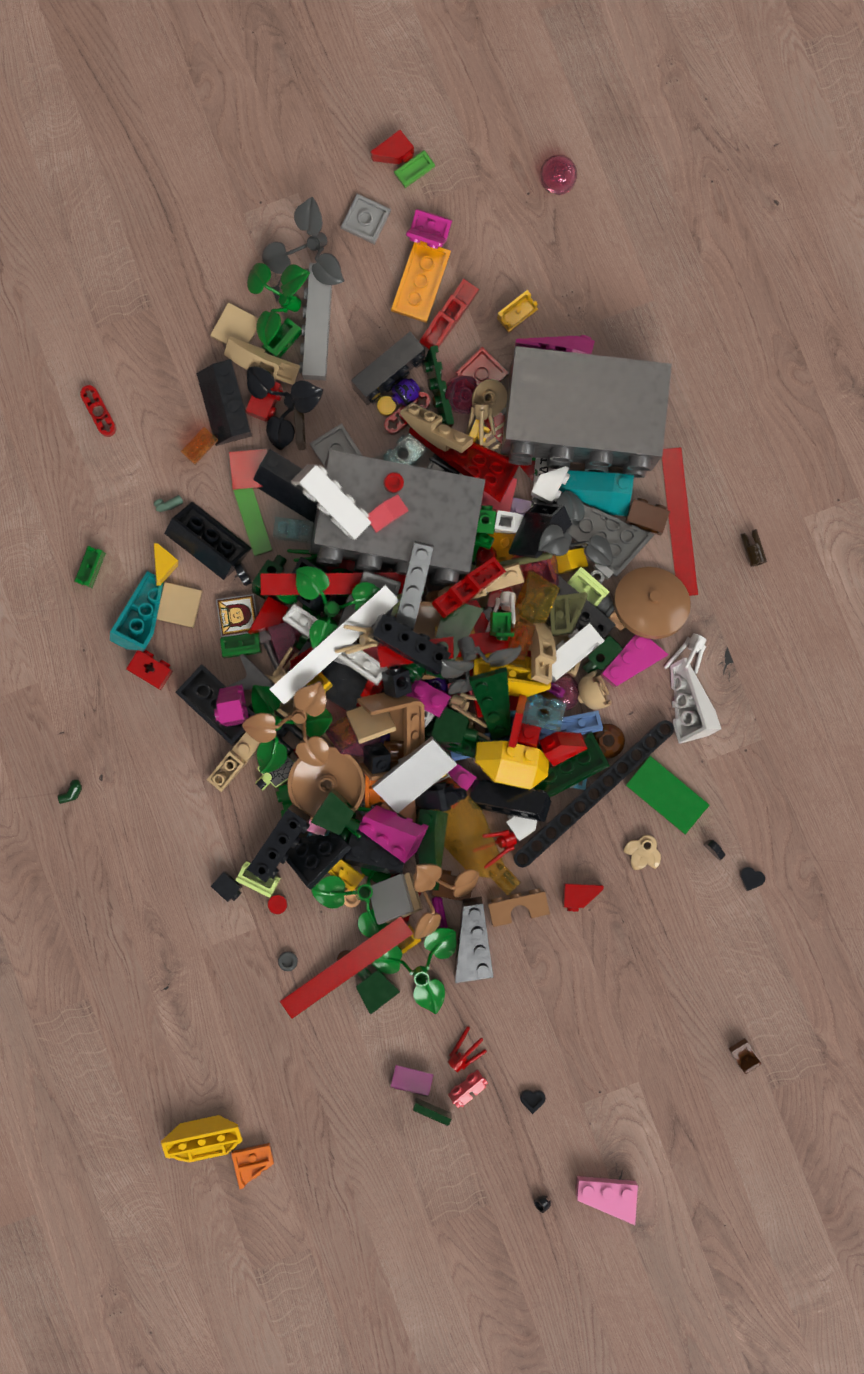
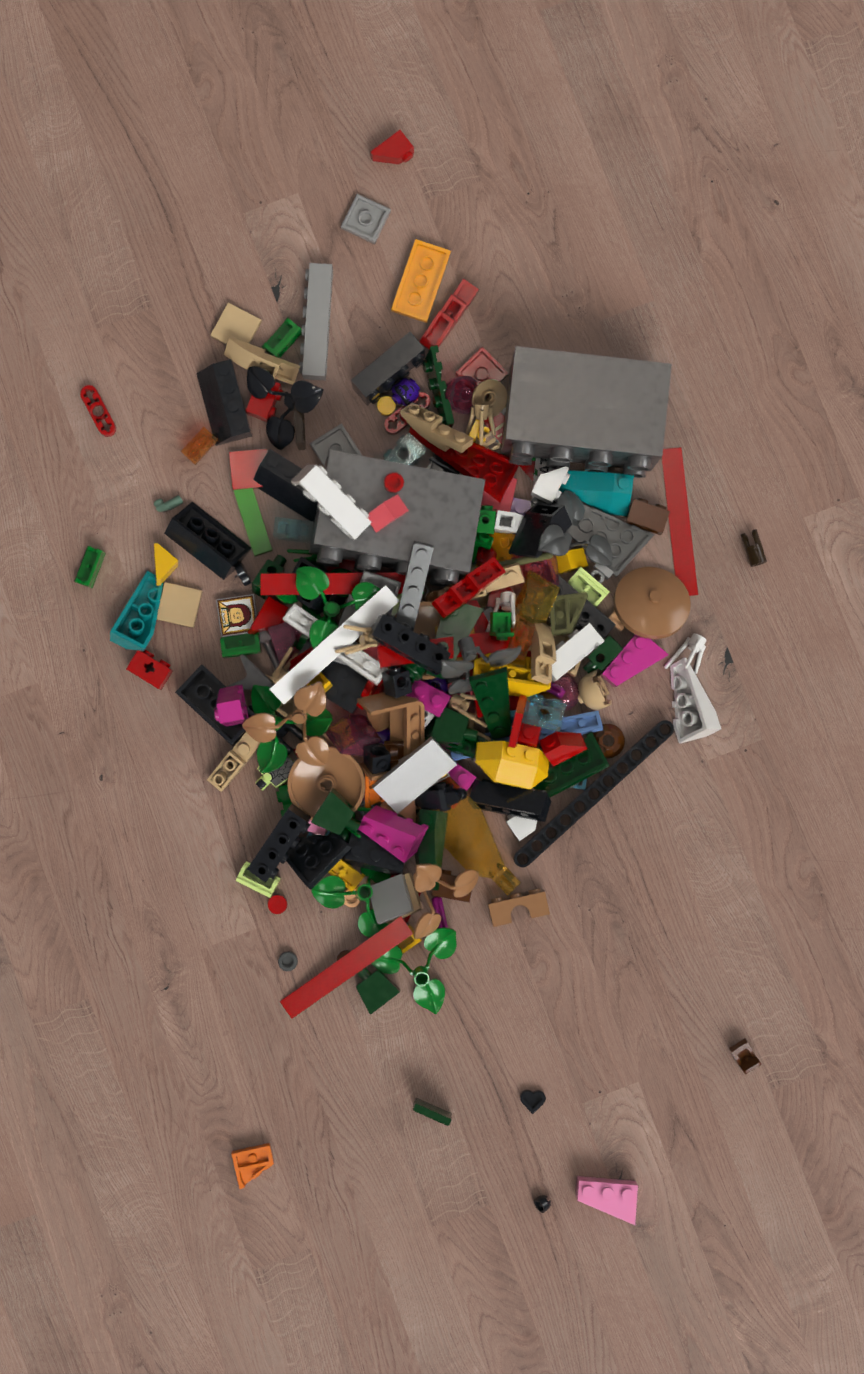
(72, 794): dark green arm -> none
(201, 1139): yellow wedge -> none
(227, 887): black brick -> none
(292, 280): green plant -> none
(309, 218): dark grey plant -> none
(369, 726): tan tile -> none
(411, 1081): magenta hinge -> none
(414, 169): bright green tile -> none
(429, 229): dark pink bracket -> none
(458, 1060): red plant -> none
(460, 1094): coral hinge -> none
(473, 949): wedge -> none
(505, 840): red plant -> none
(517, 311): yellow hinge -> none
(558, 174): clear pink cylinder -> none
(574, 344): dark pink wedge -> none
(579, 895): red slope -> none
(606, 606): dark grey wheel -> none
(641, 855): tan plate -> none
(667, 795): green tile -> none
(715, 849): black tile -> none
(751, 878): black tile -> none

